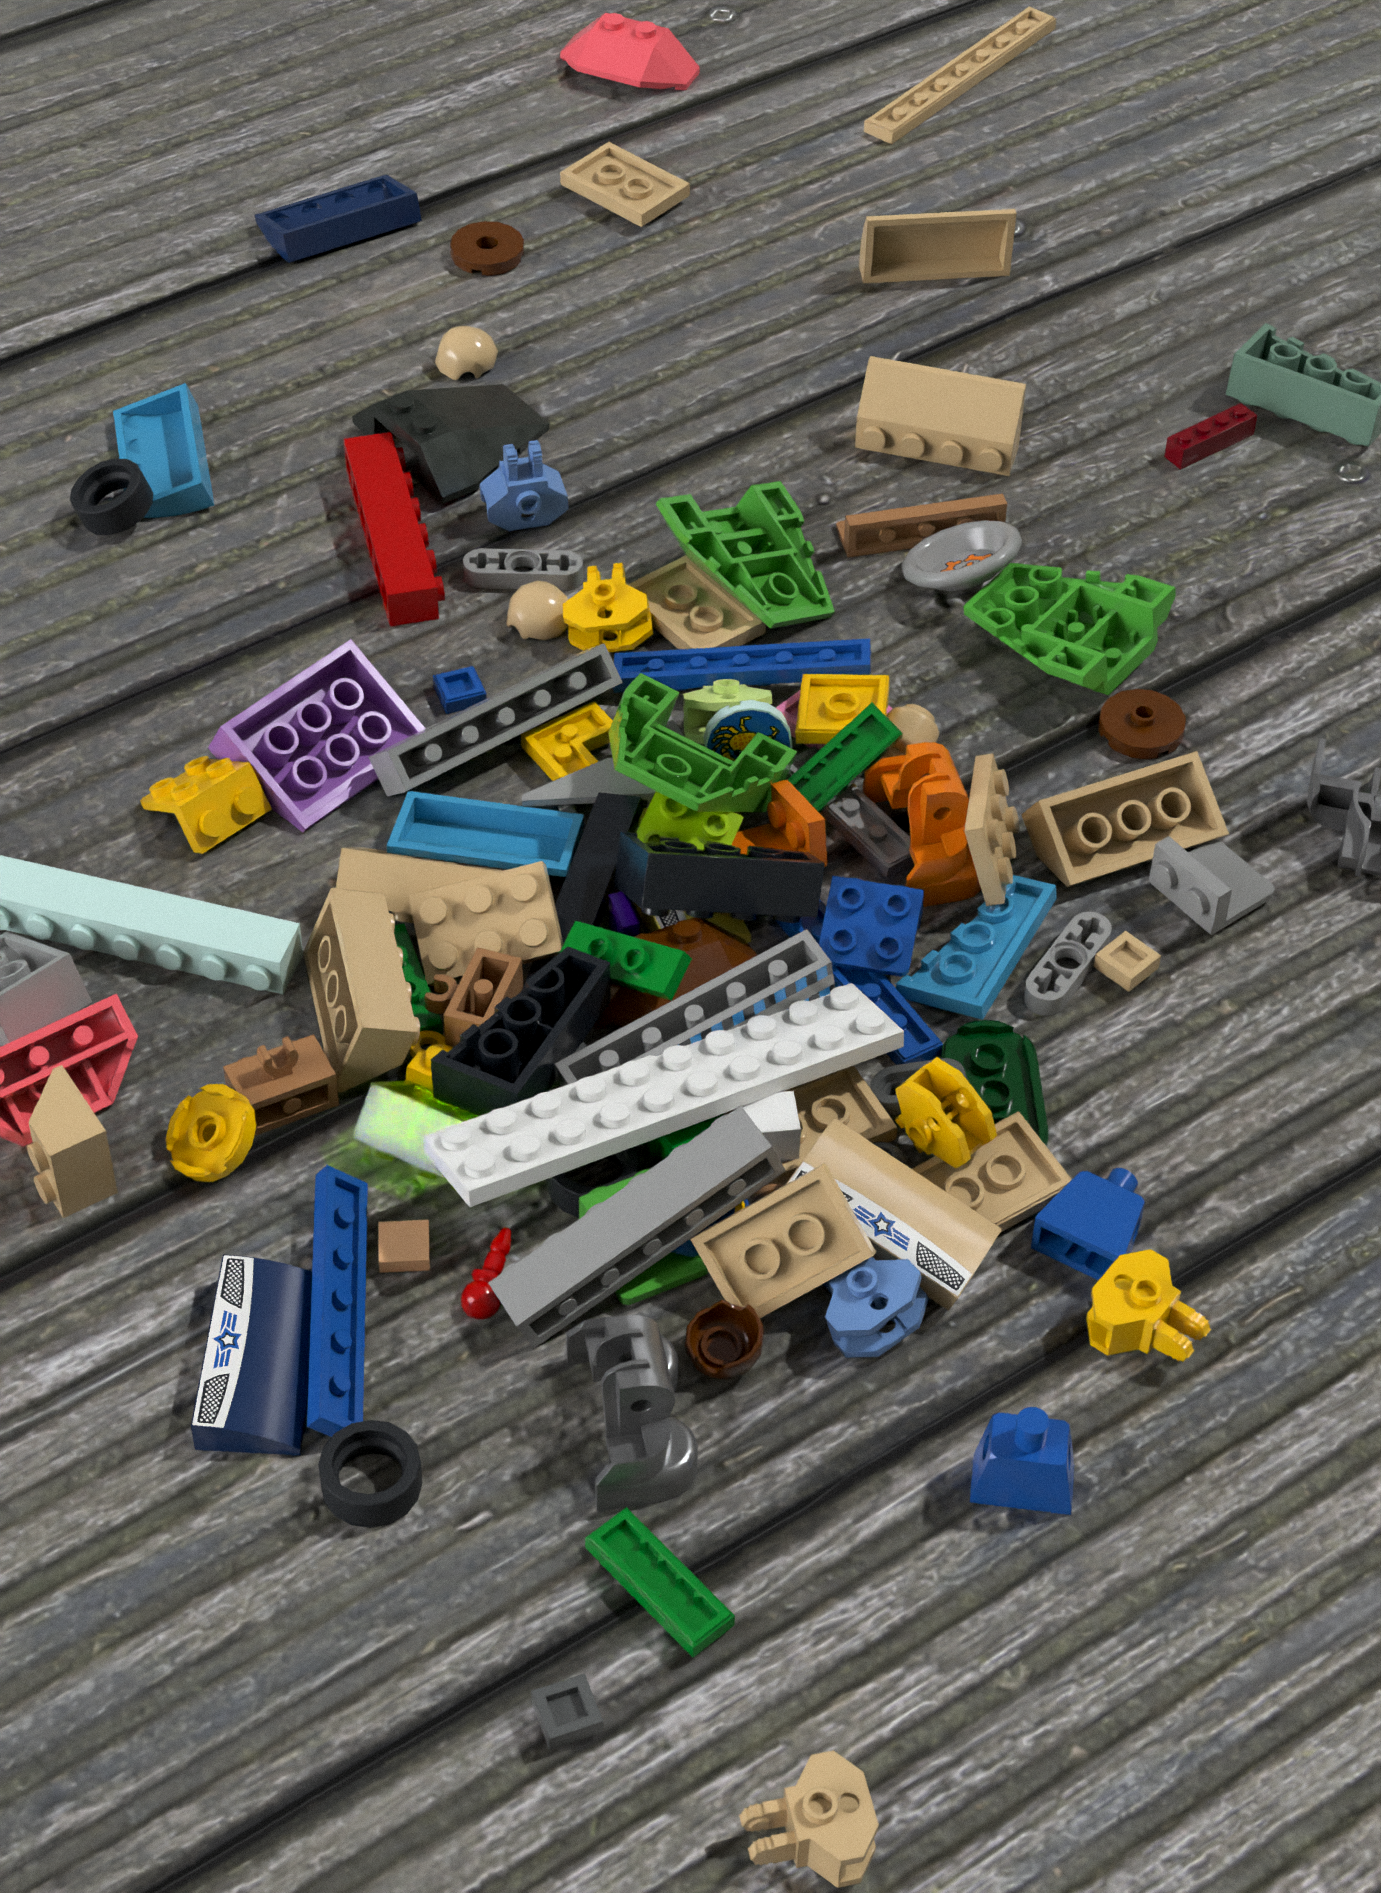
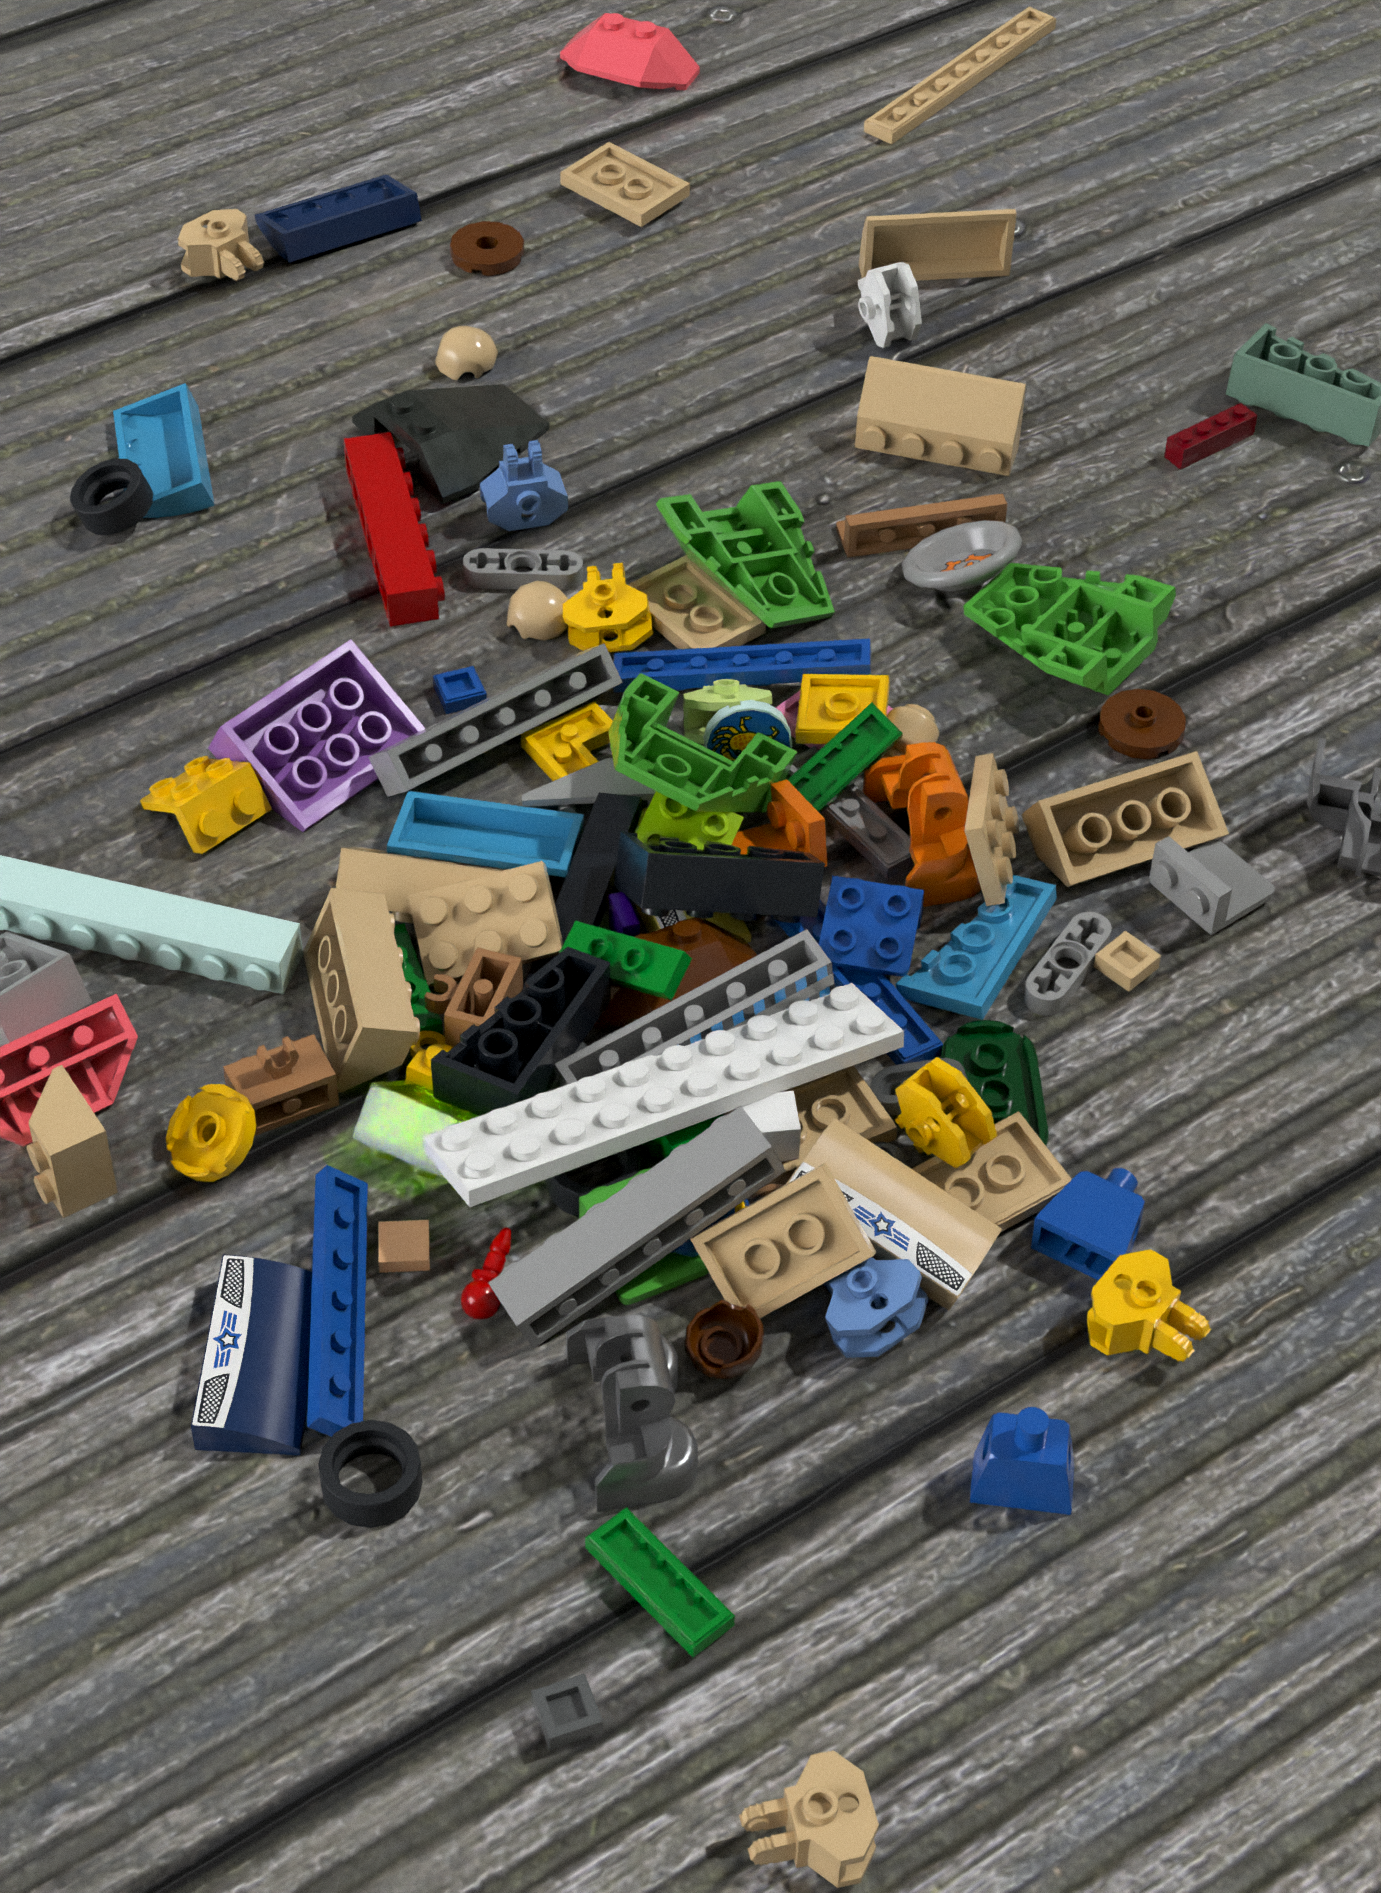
(219, 248): none -> tan hinge
(890, 303): none -> white hinge

